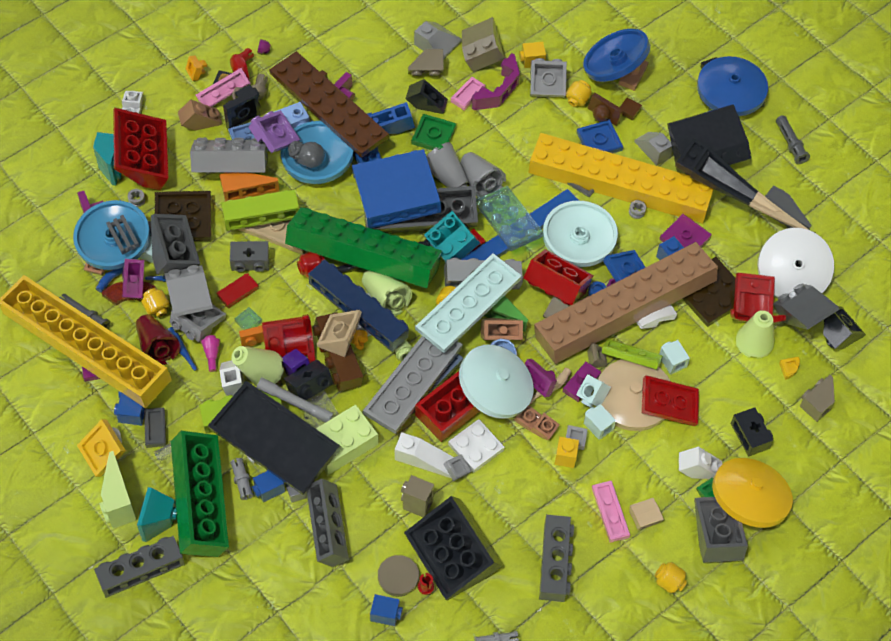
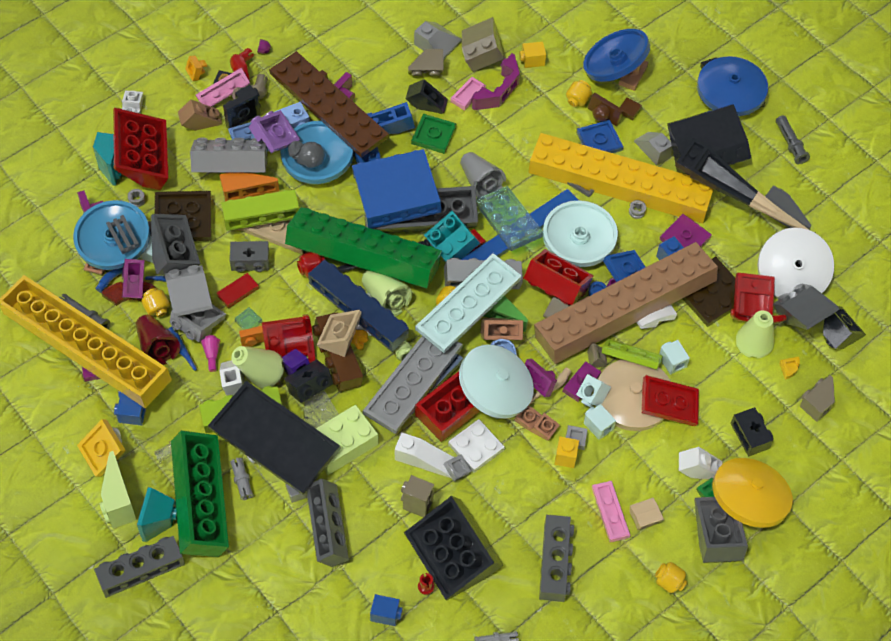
(155, 427): dark grey tile -> none
(267, 486): blue brick -> none
(274, 390): light grey piece -> none
(398, 575): dark tan tile -> none
(447, 167): light grey cone -> none
(548, 78): light grey plate -> none

